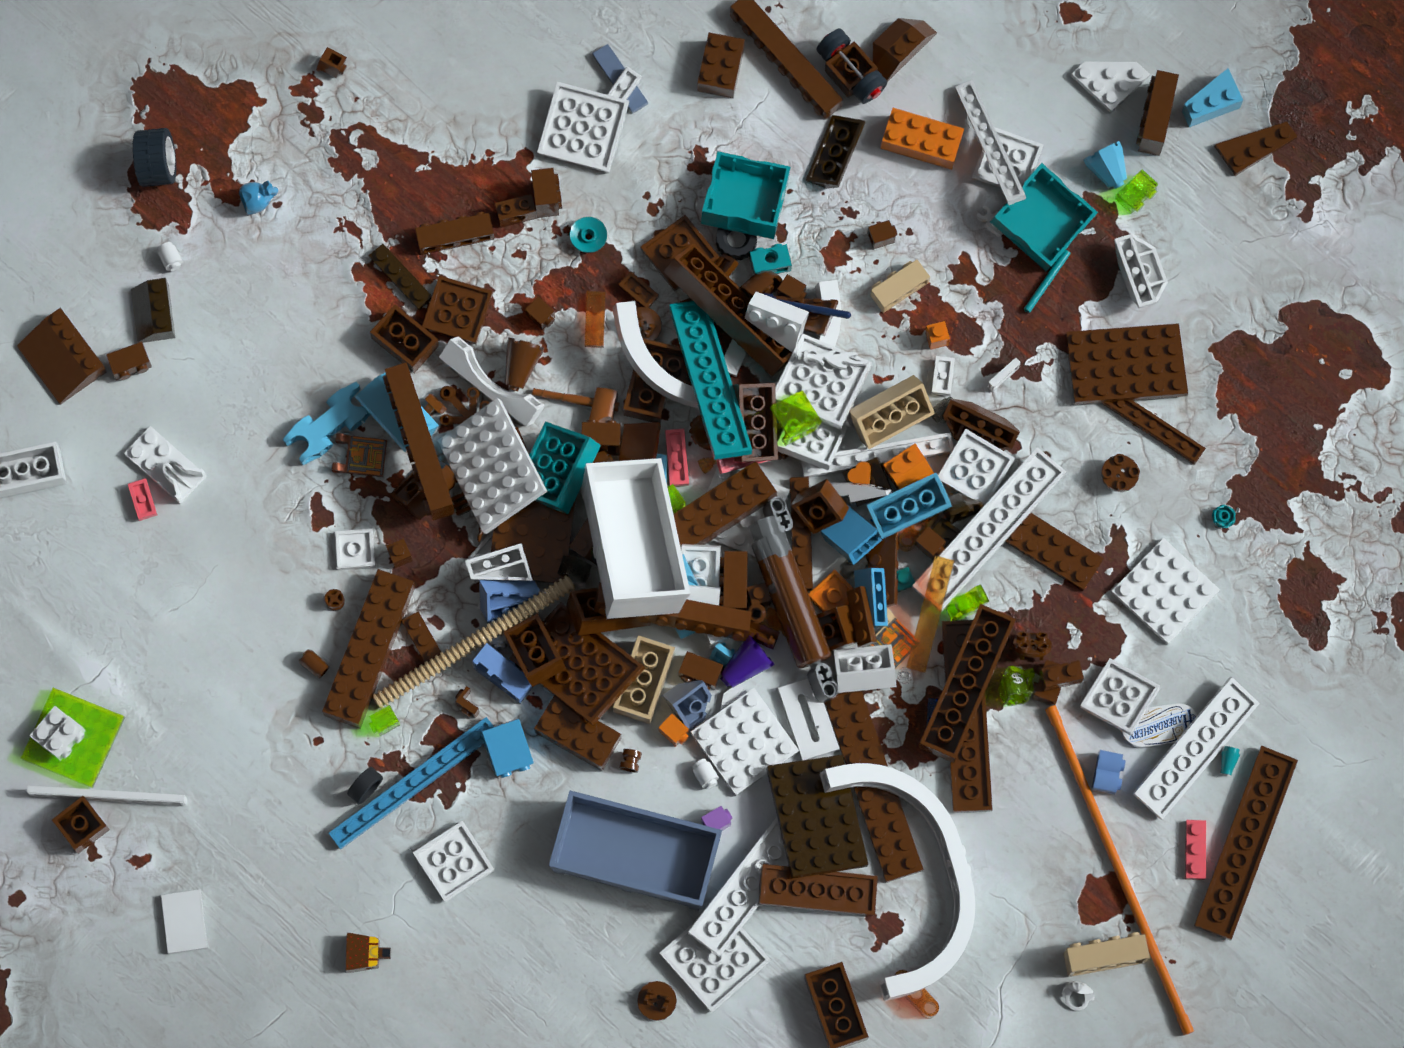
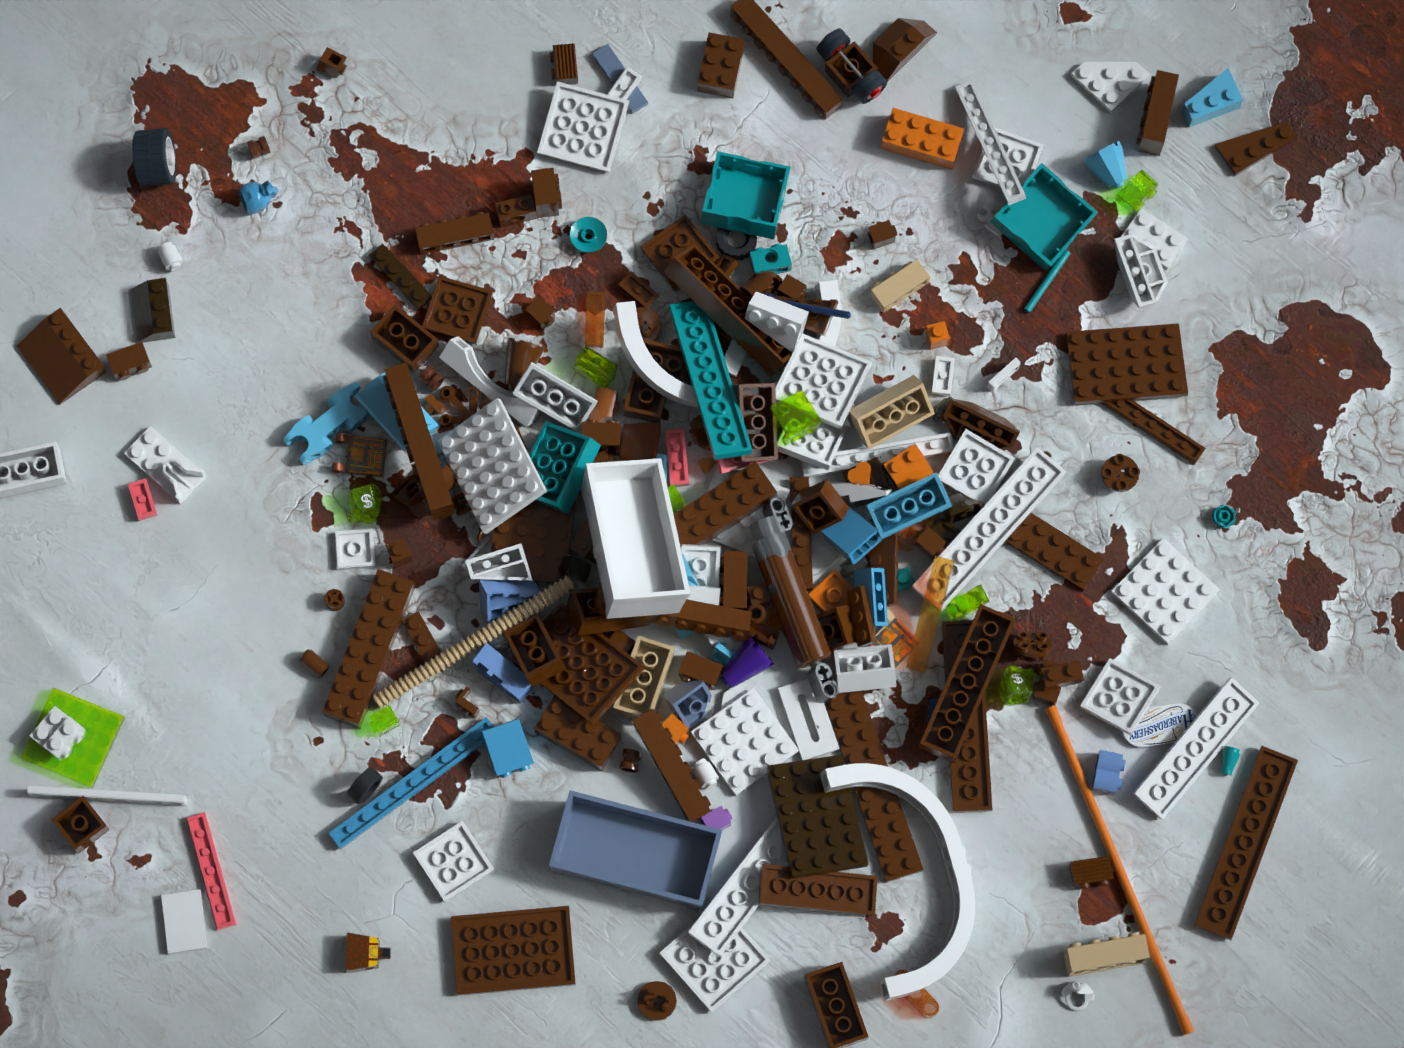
(211, 871): none -> coral tile
(258, 147): none -> copper wheel
(364, 503): none -> clear neon green piece
(431, 378): none -> copper wheel
(513, 950): none -> reddish brown plate
(554, 397): none -> white slope
(565, 63): none -> reddish brown brick
(595, 367): none -> clear neon green brick
(622, 640): none -> reddish brown brick
(670, 765): none -> reddish brown brick
(834, 360): white piece -> none
(835, 151): dark brown slope -> none
(1091, 872): none -> reddish brown brick
(1159, 235): none -> white plate
(1195, 850): coral plate -> none

